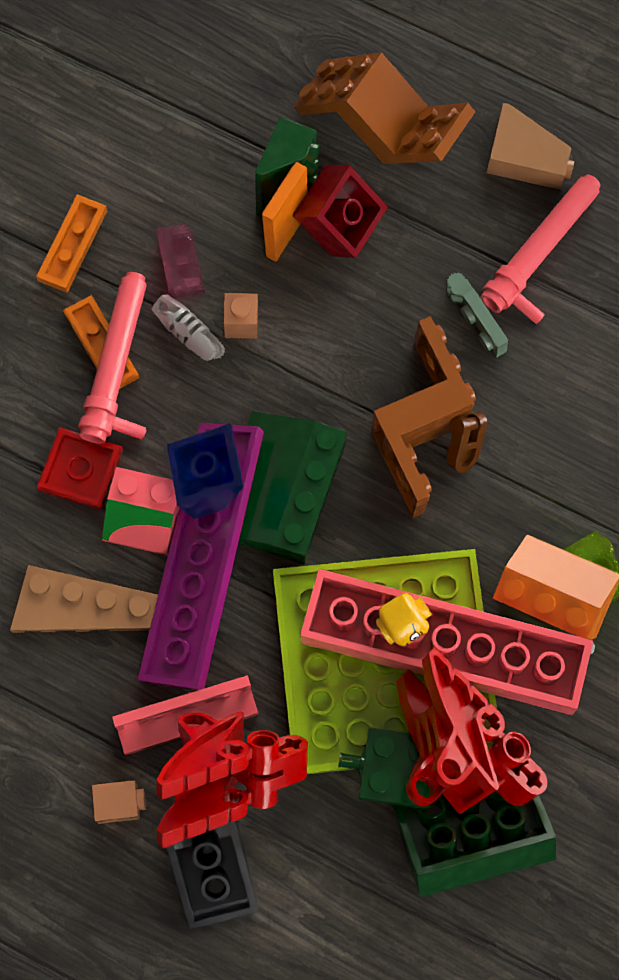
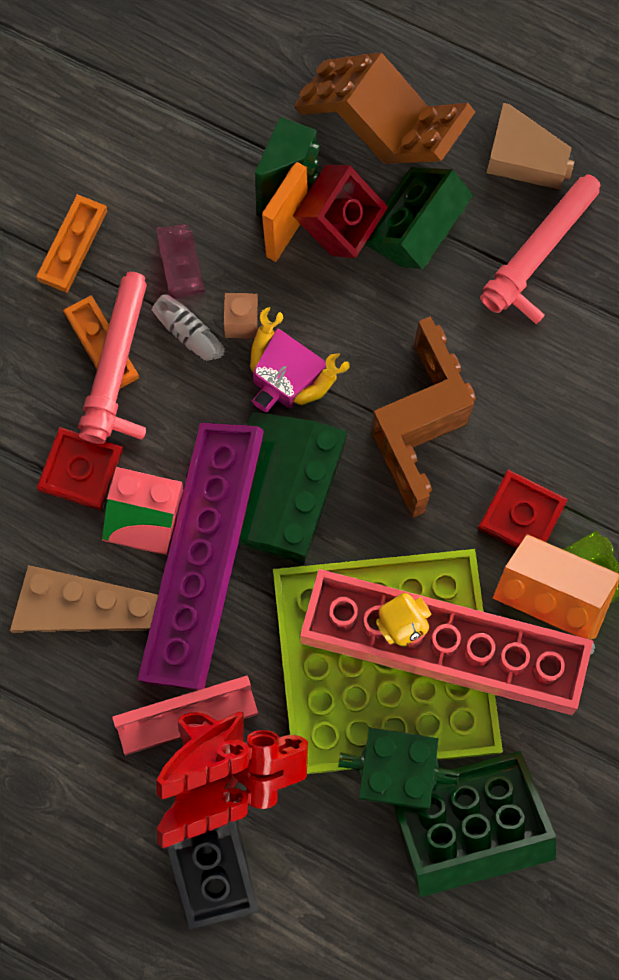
(118, 801): nougat brick -> none
(205, 471): clear blue slope -> none
(287, 368): none -> torso
(419, 216): none -> dark green slope
(452, 741): red piece -> none
(466, 441): reddish brown plate -> none
(476, 312): sand green hinge -> none
(521, 510): none -> red tile

